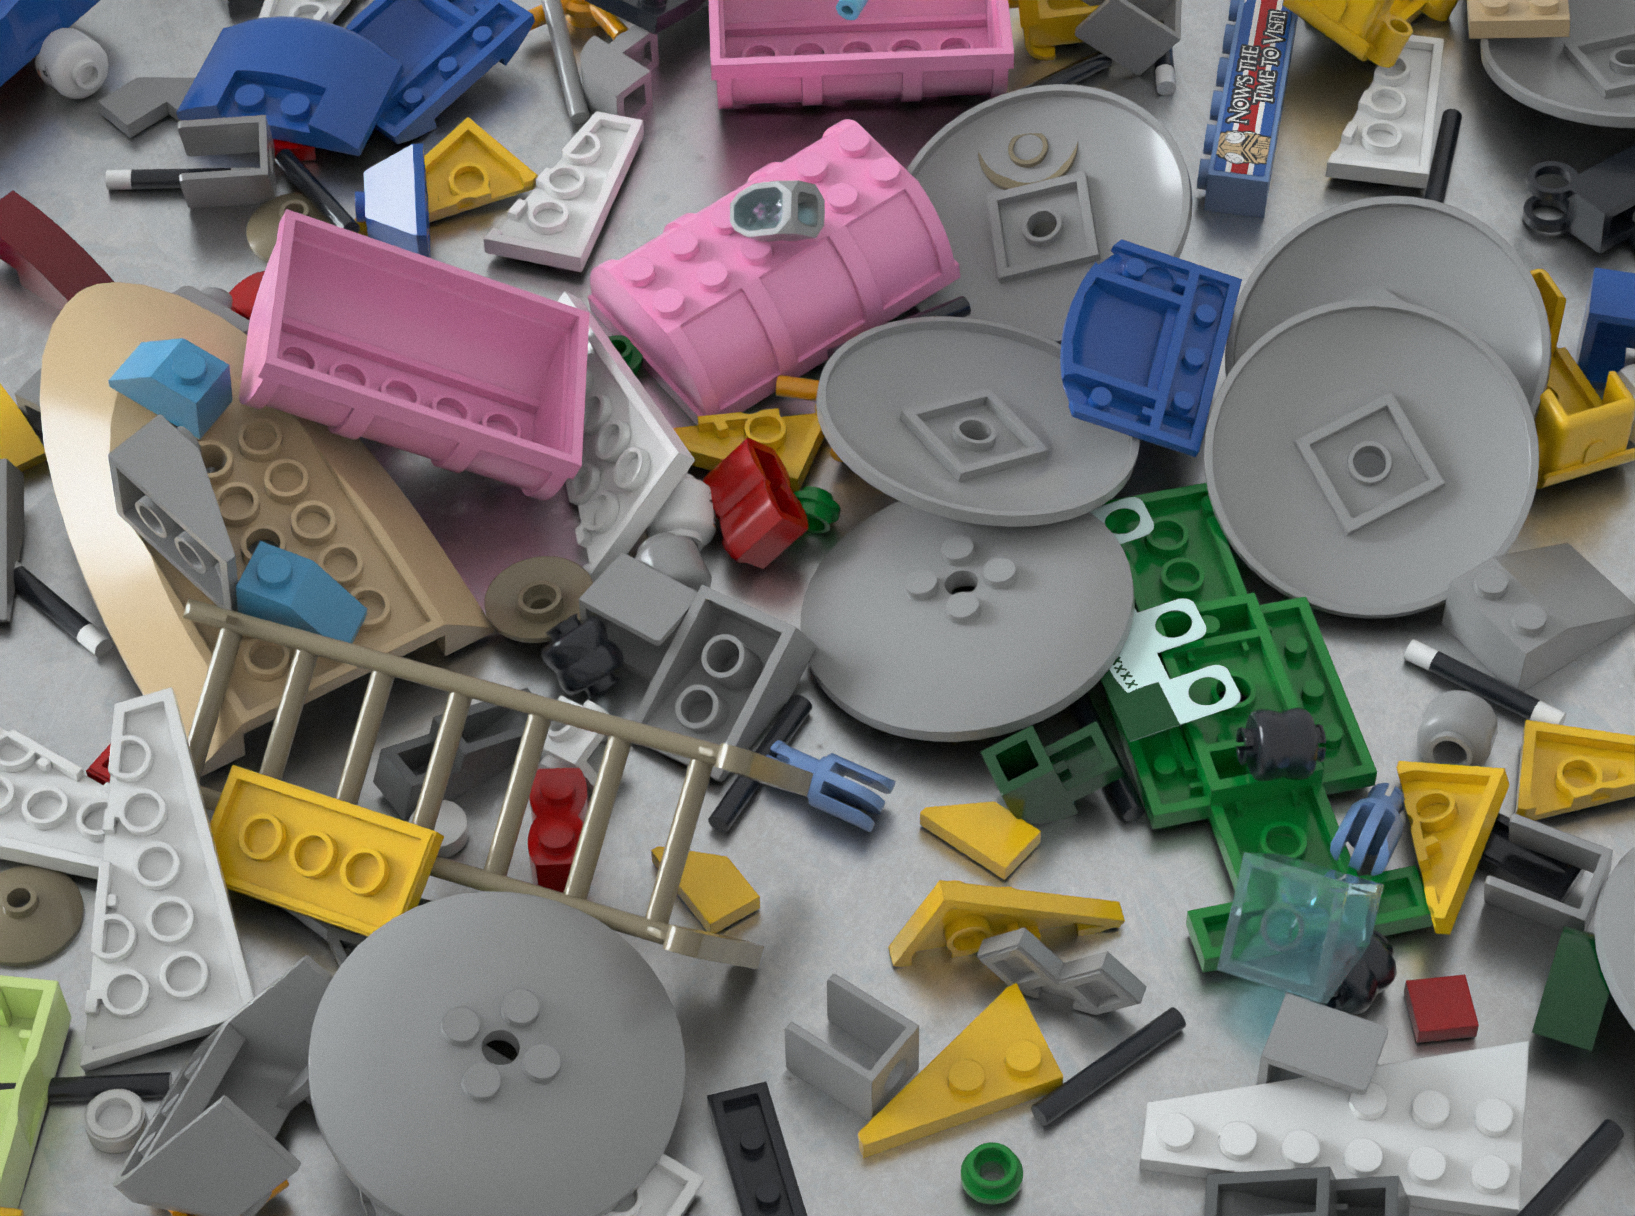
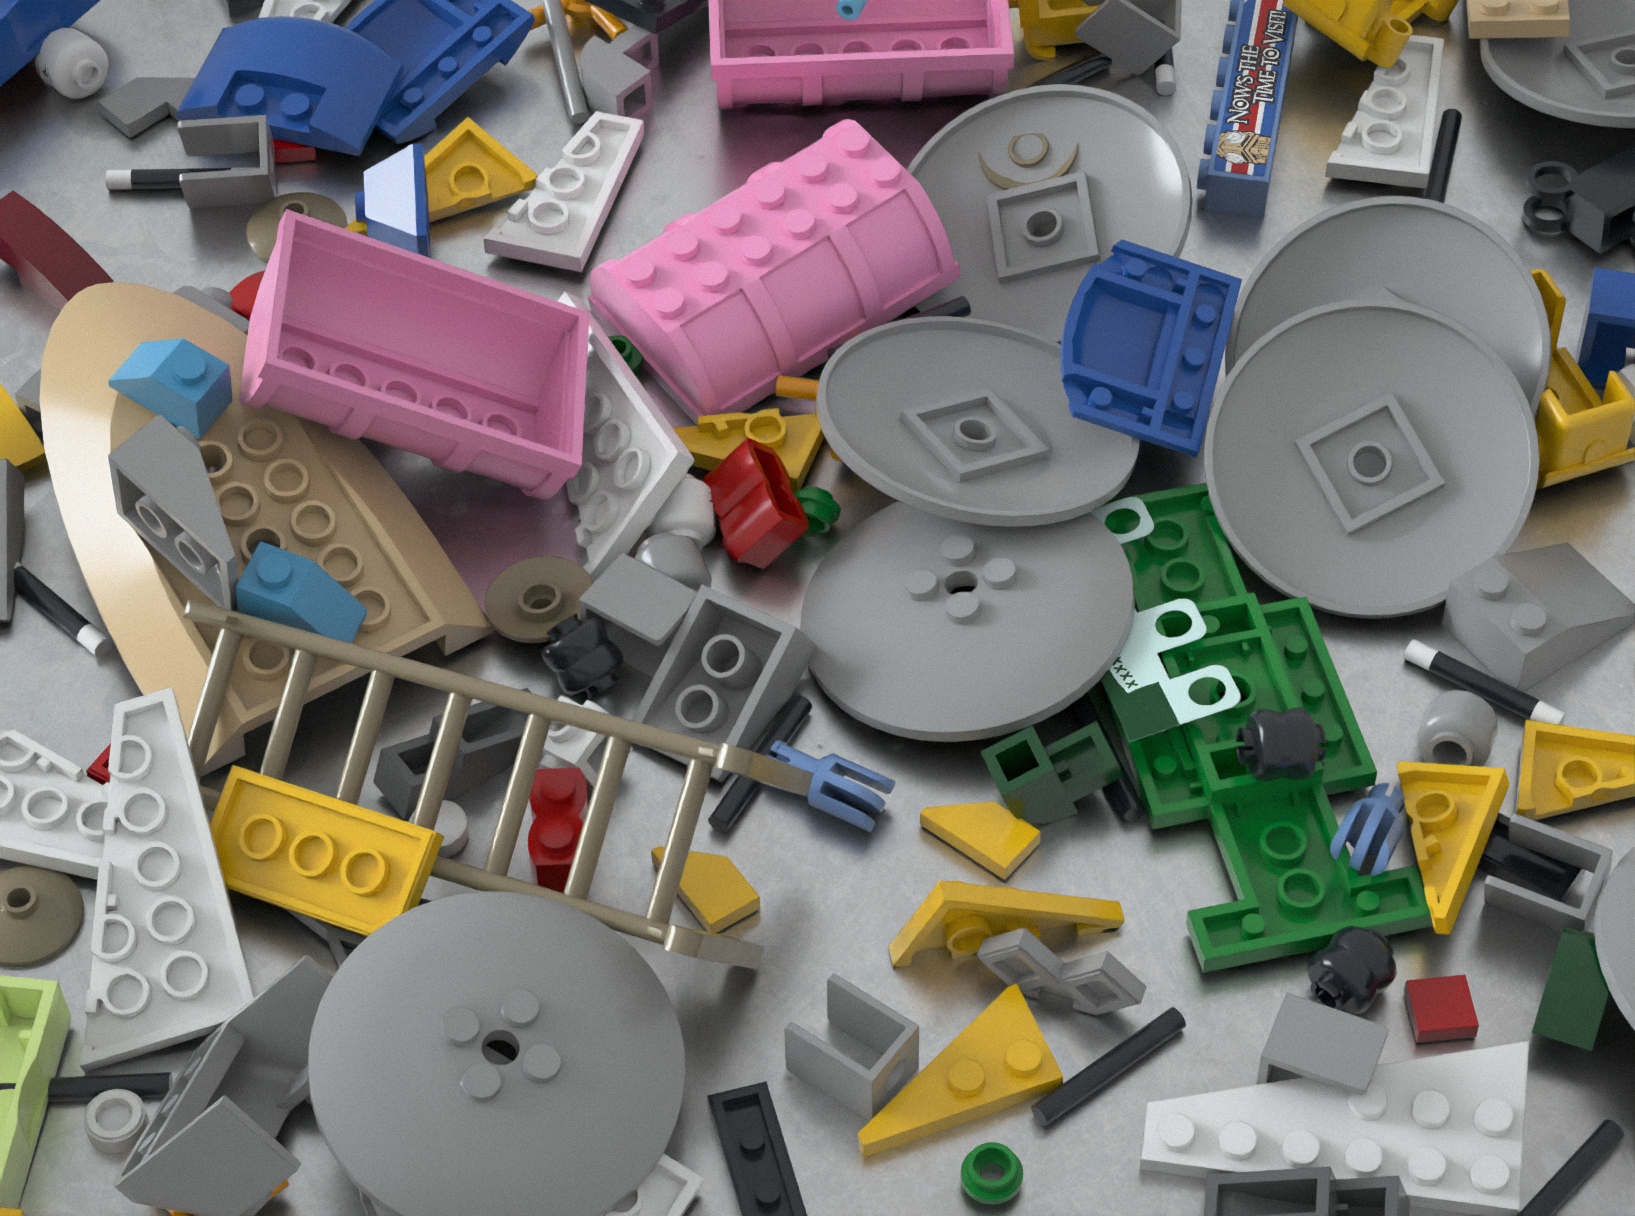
(315, 191): black bar -> none
(778, 211): light grey rock -> none
(1297, 925): clear light blue slope -> none

